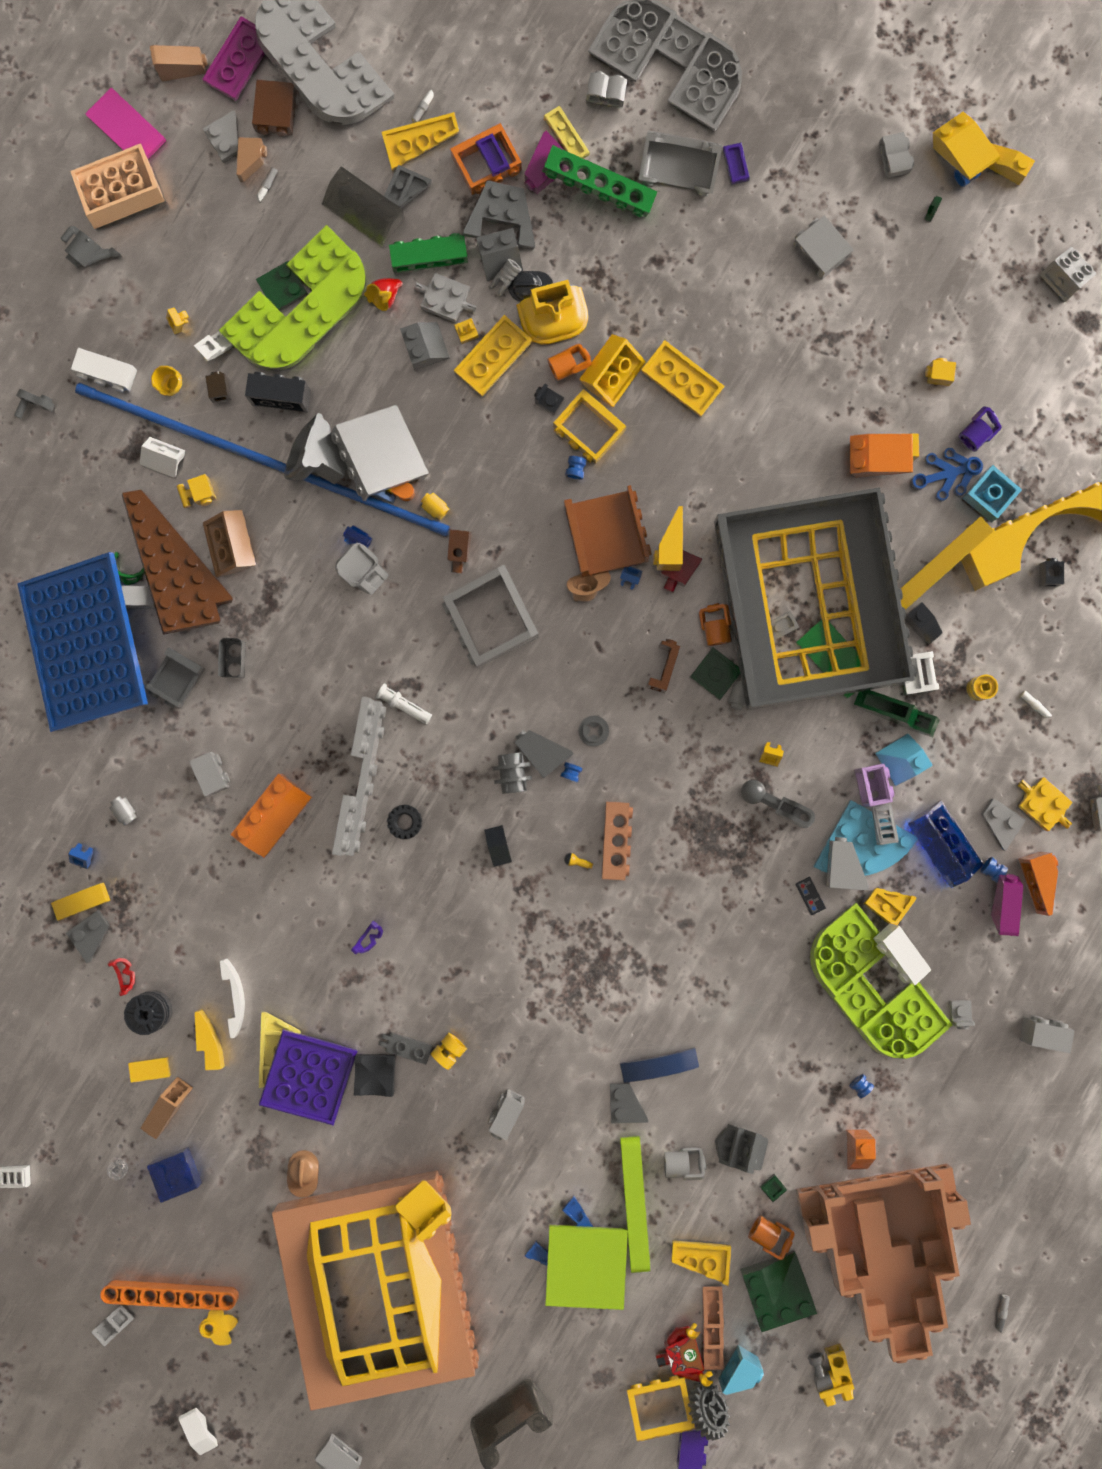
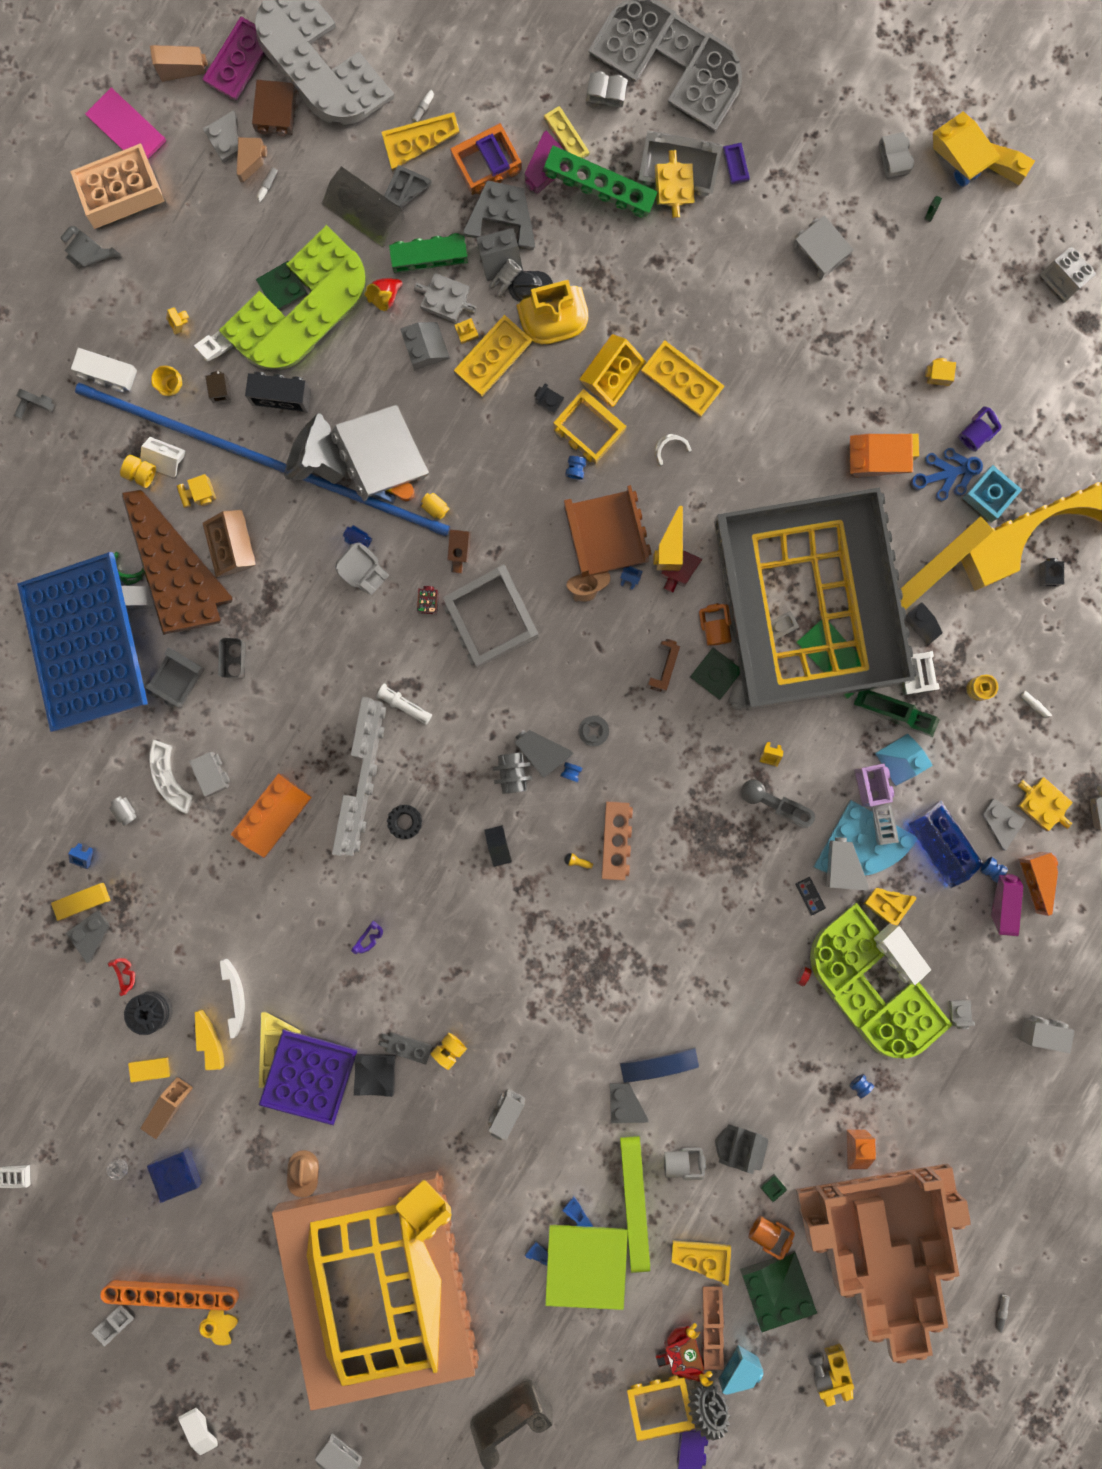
(136, 470): none -> yellow wheel
(163, 778): none -> white tile
(427, 600): none -> brick
(564, 365): orange piece -> none
(663, 440): none -> white helmet
(674, 184): none -> yellow plate
(804, 976): none -> red tile

